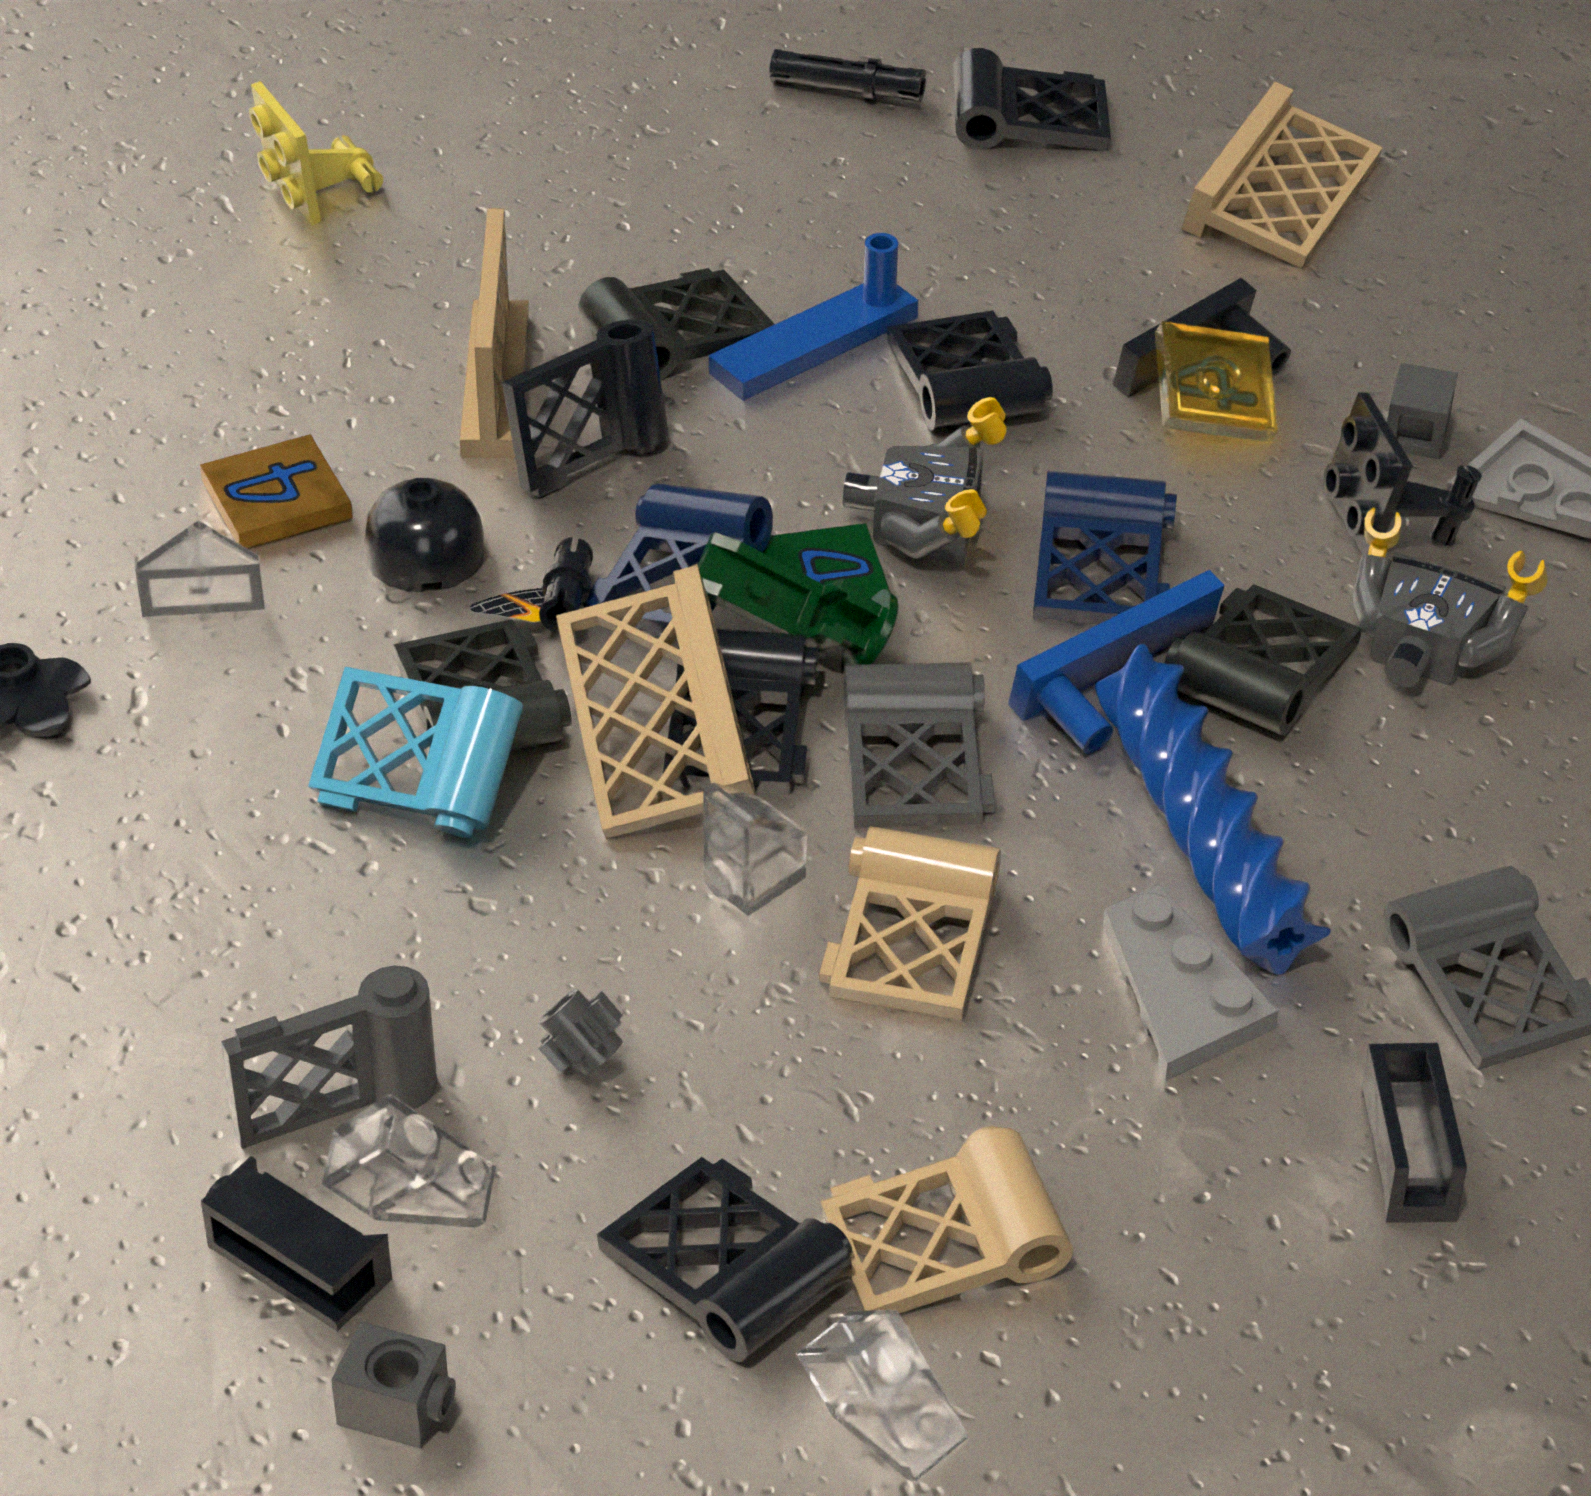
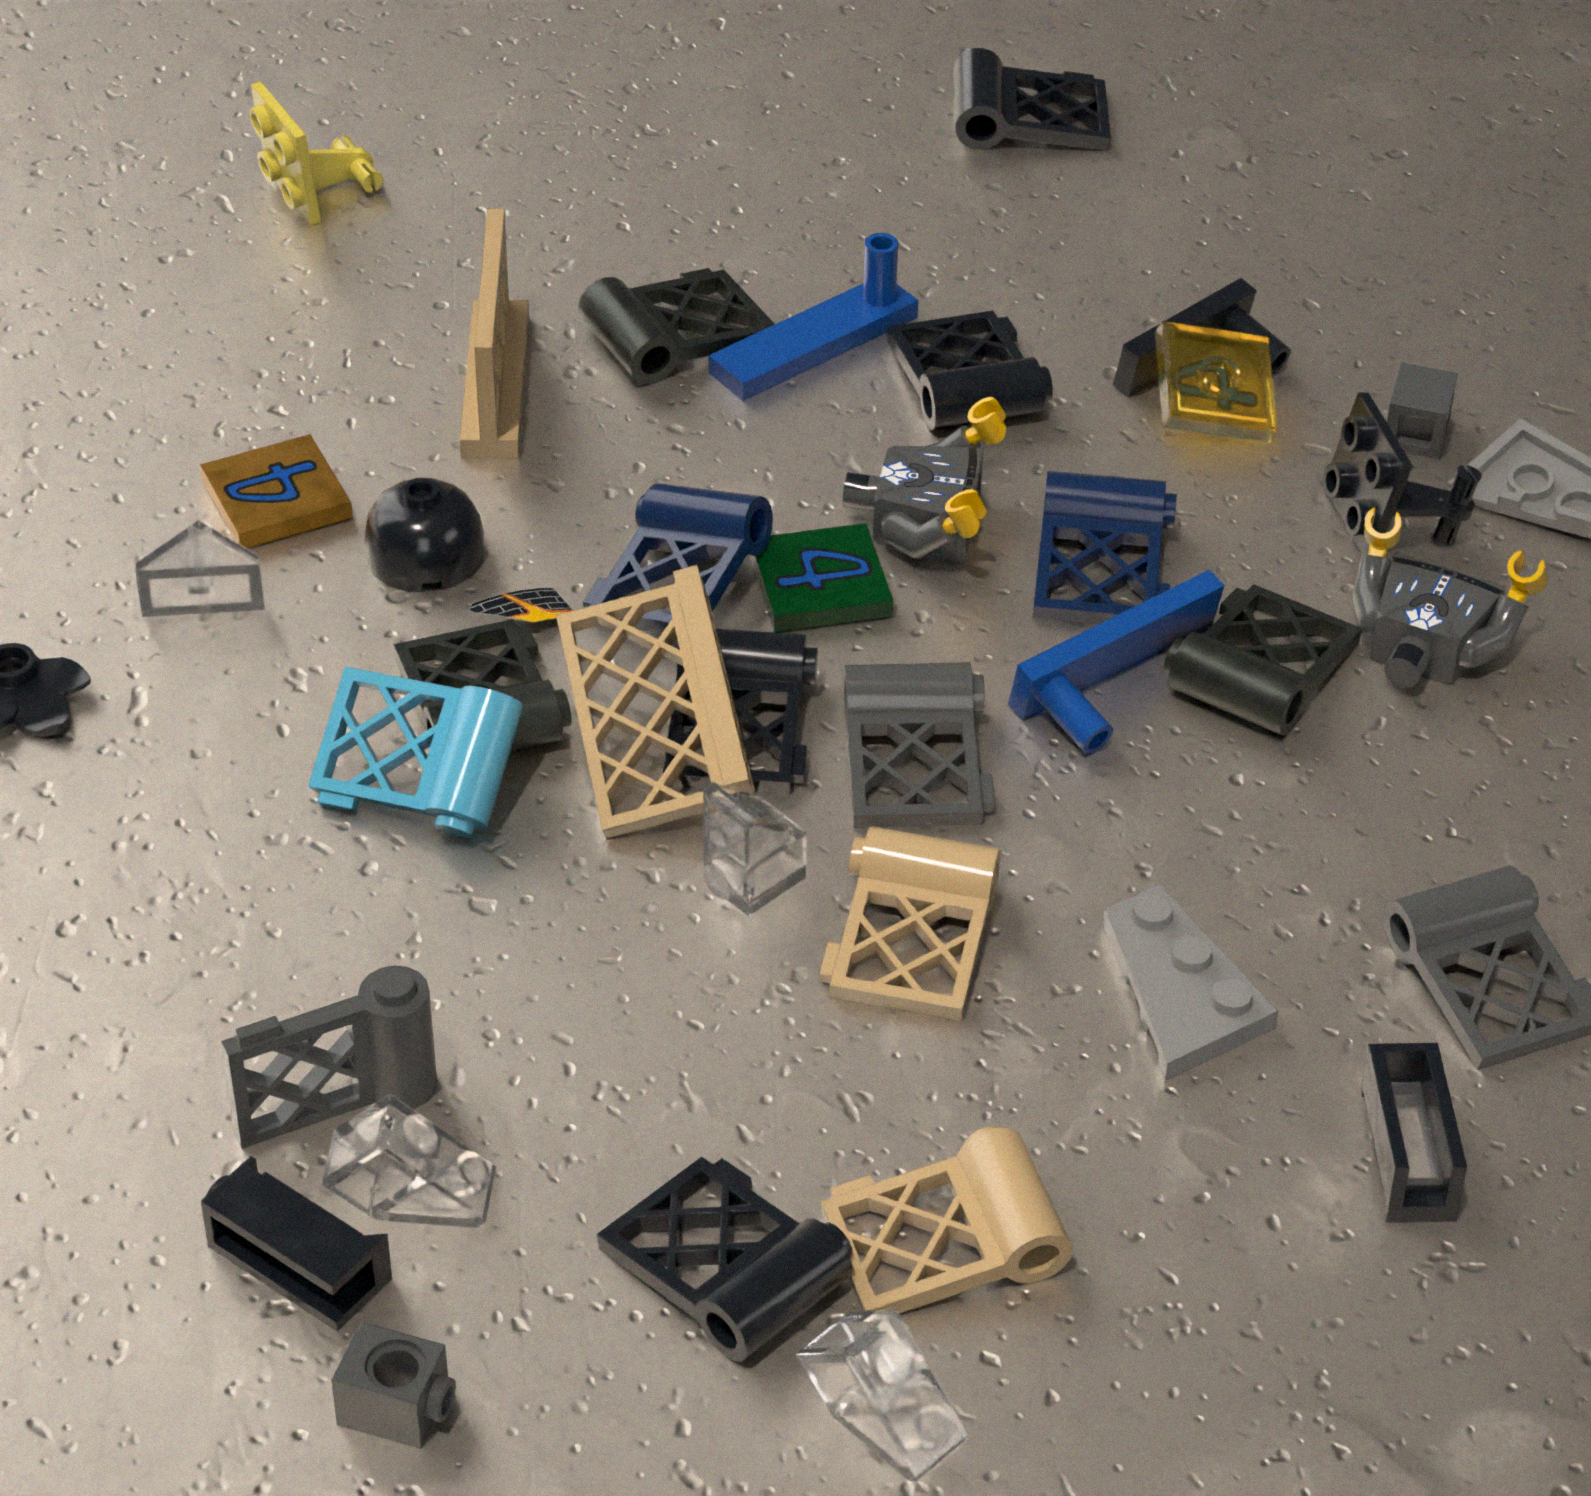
(566, 581): black pin -> none
(580, 1032): dark grey gear -> none
(627, 399): black piece -> none
(796, 604): dark green piece -> none
(837, 74): black pin -> none
(1207, 815): blue piece -> none
(1248, 161): tan fence -> none

